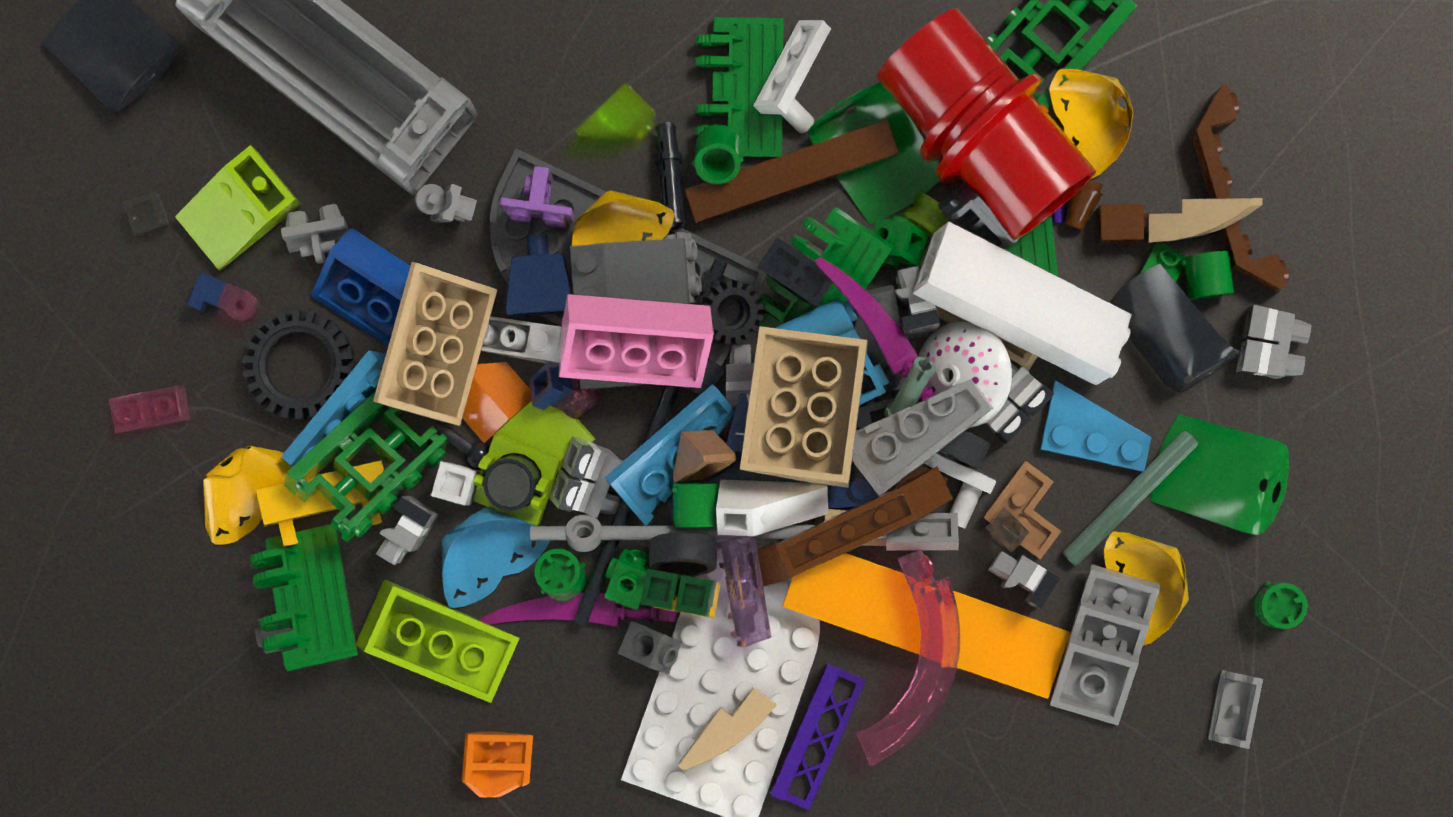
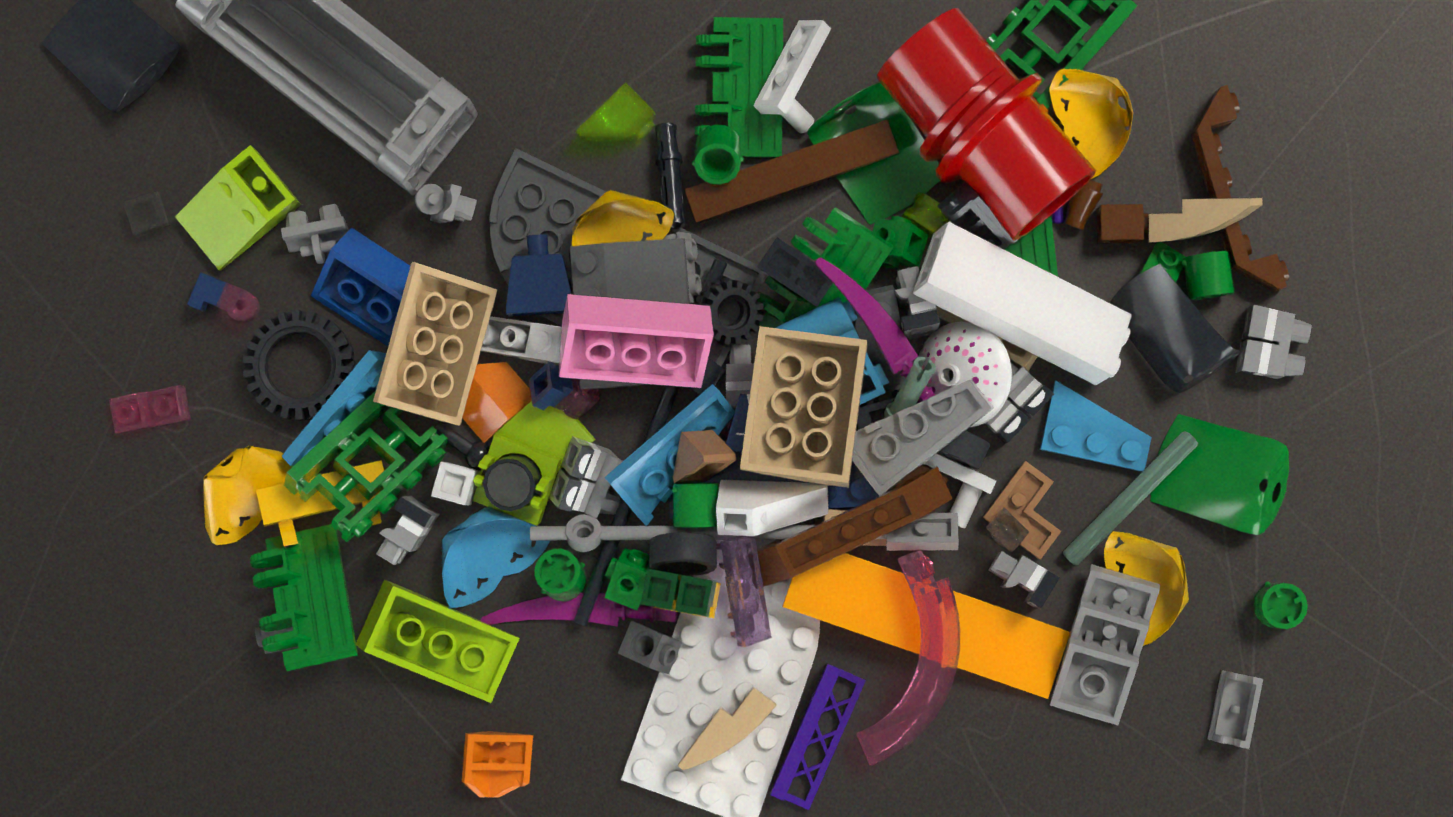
(538, 195): medium lavender bracket -> none

